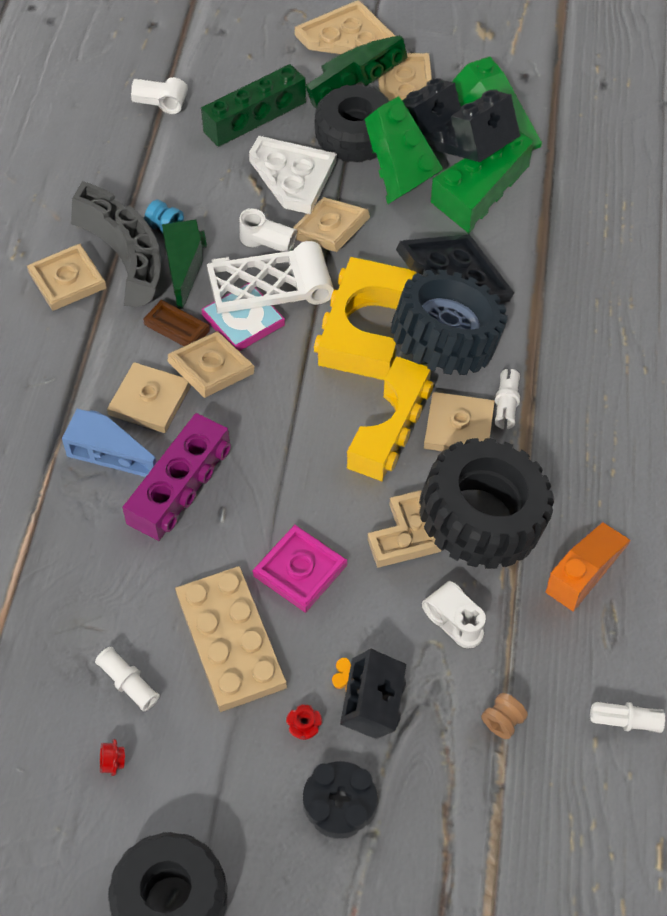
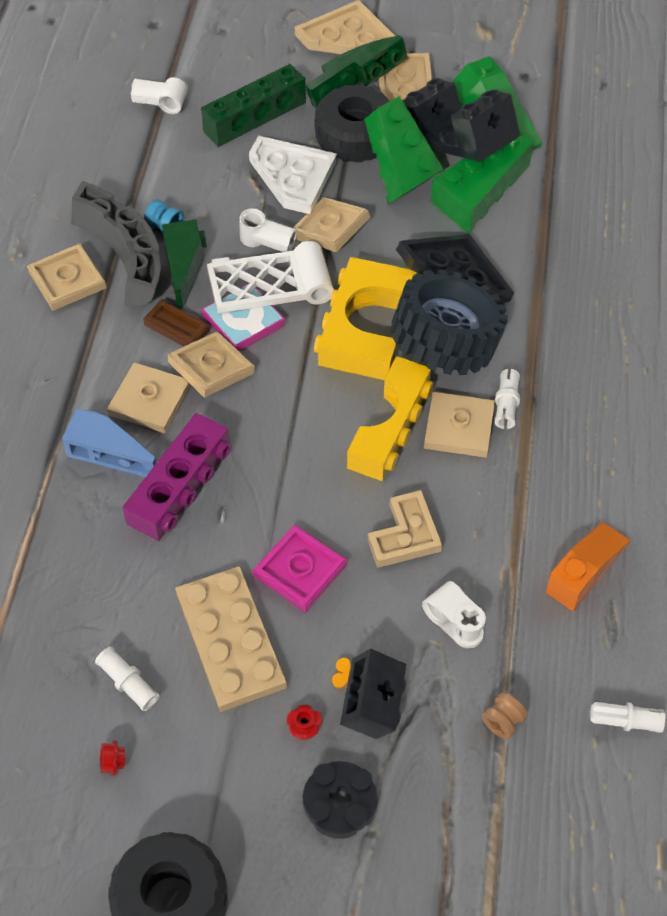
(471, 533): black tyre -> none

